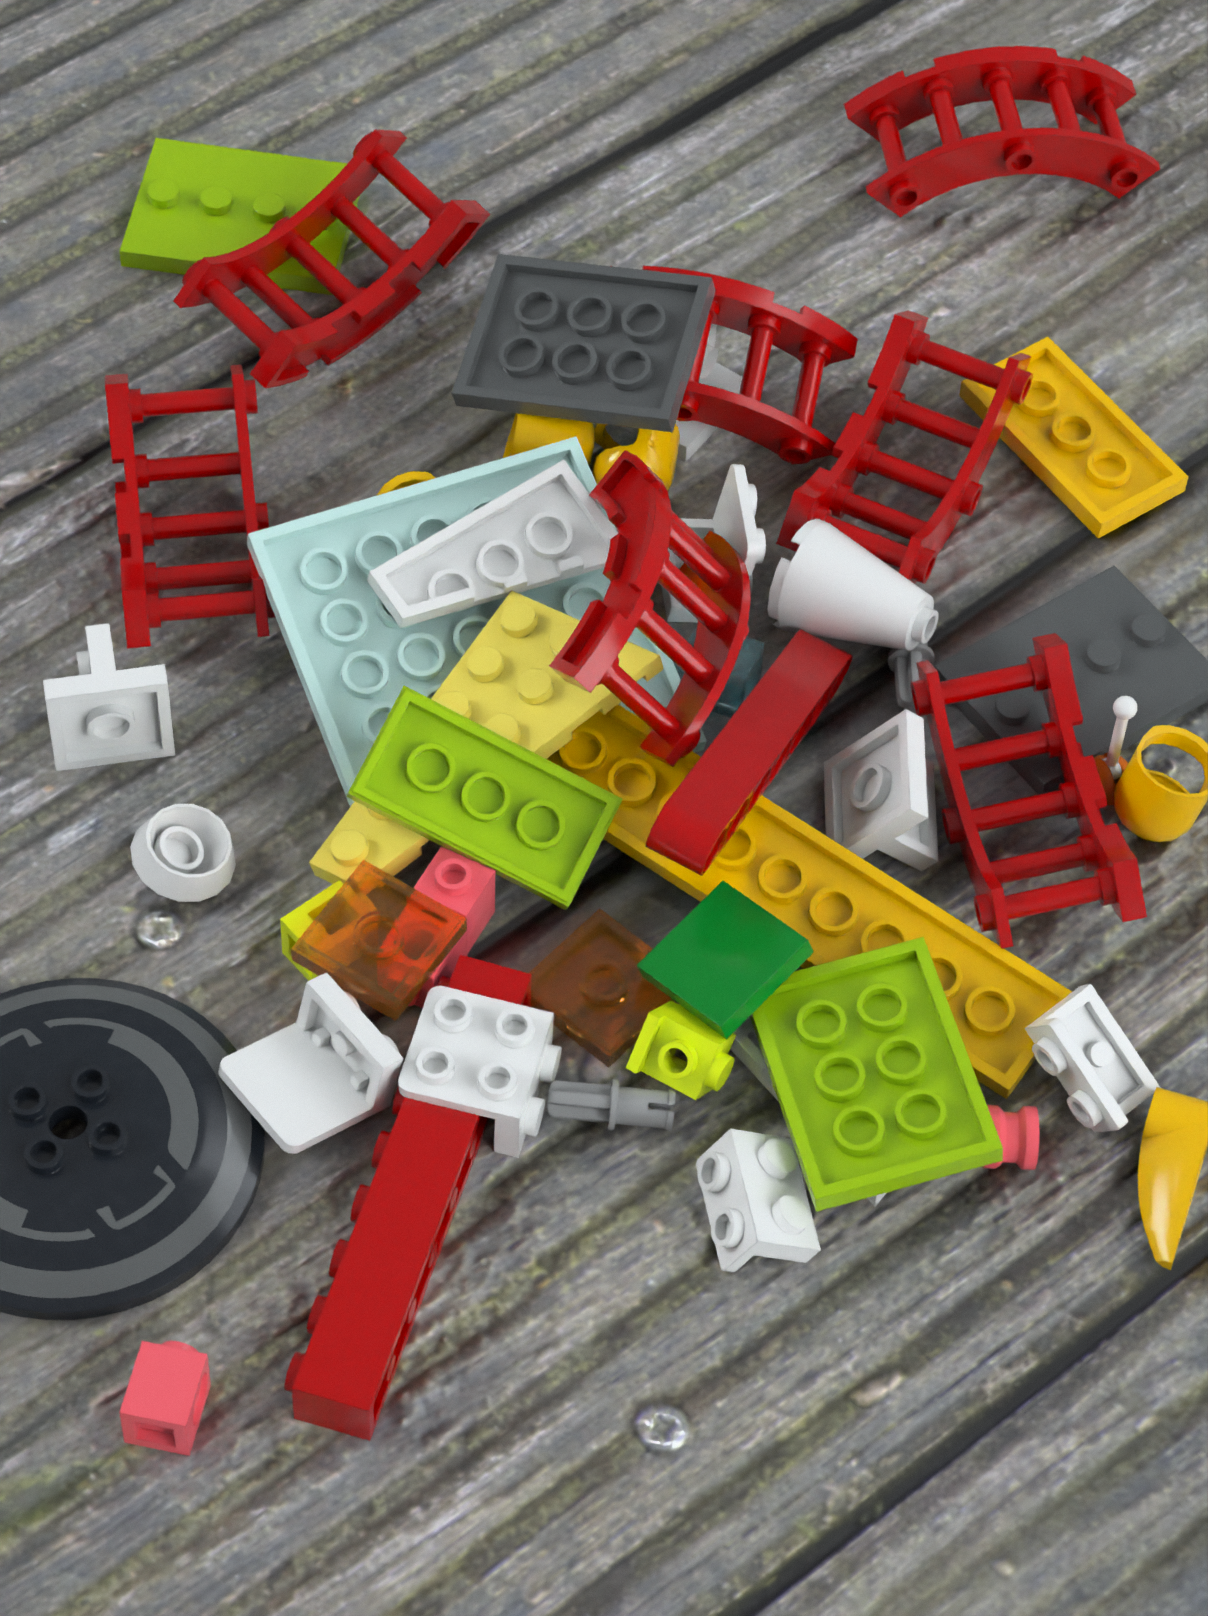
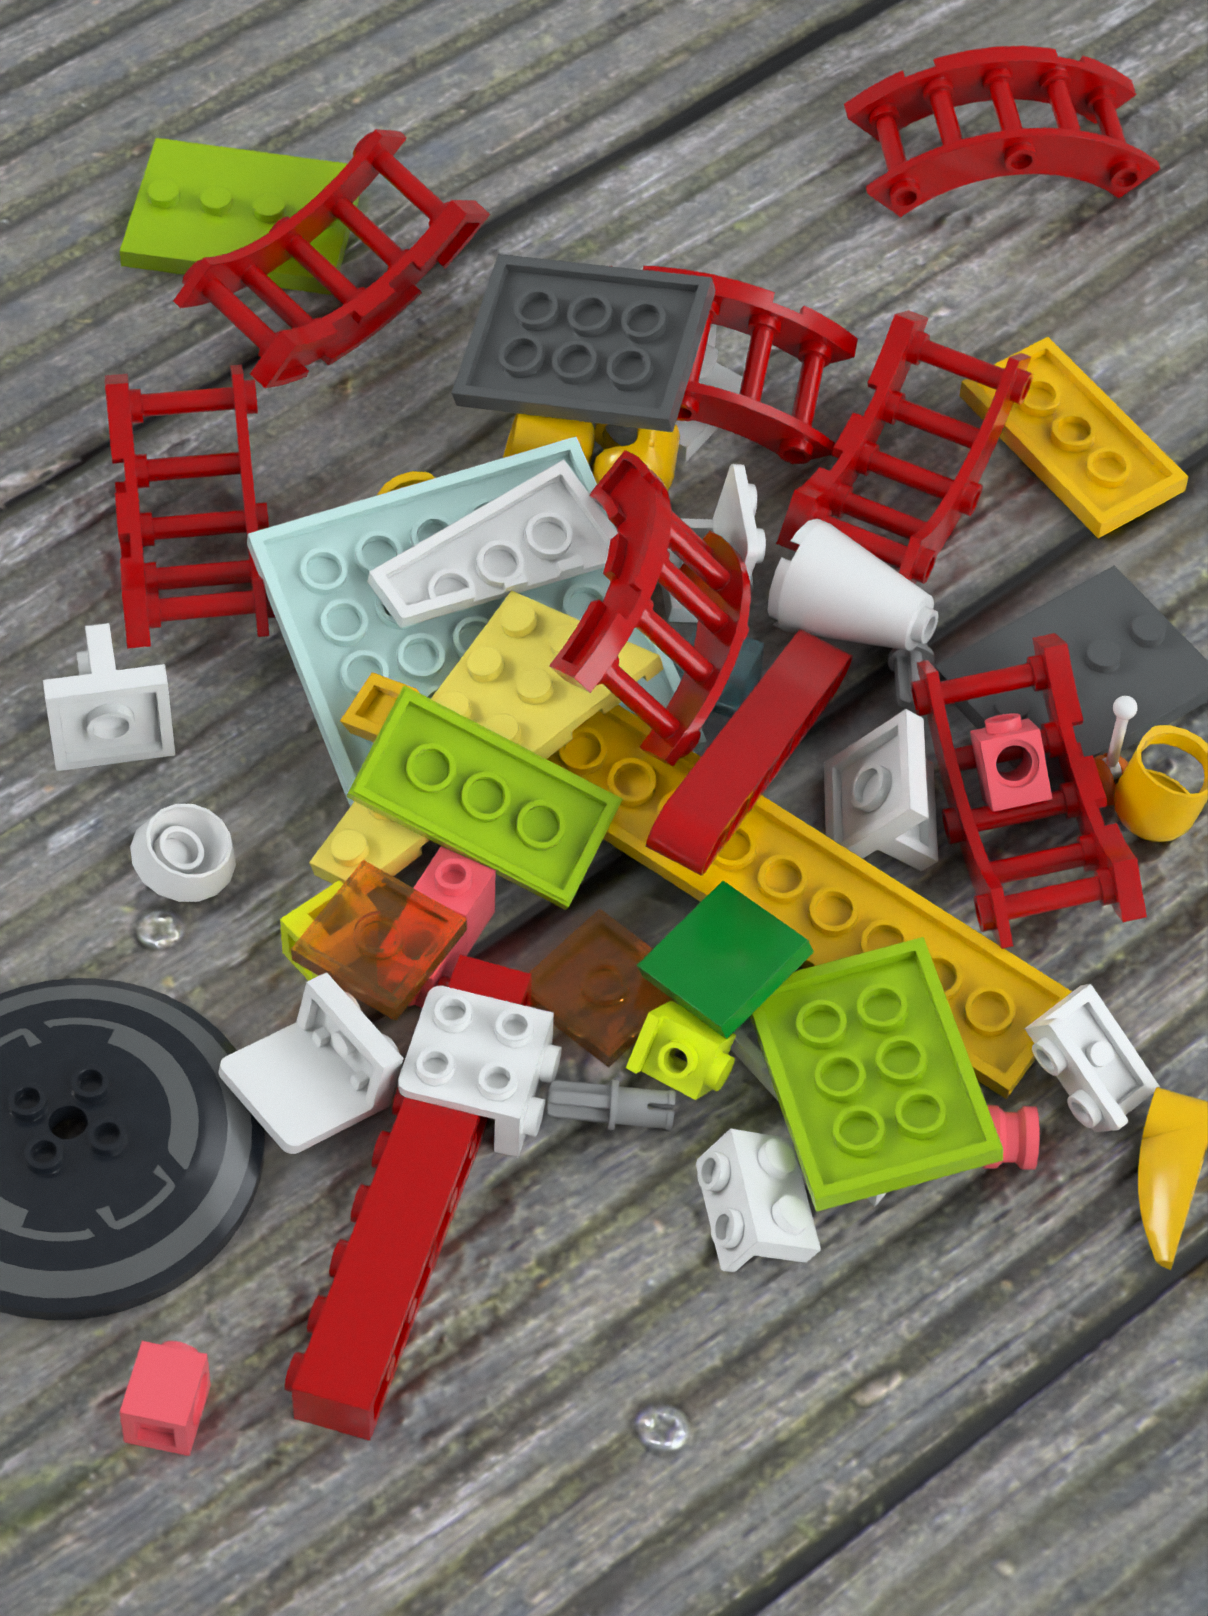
(372, 706): none -> yellow plate
(1027, 782): none -> coral brick

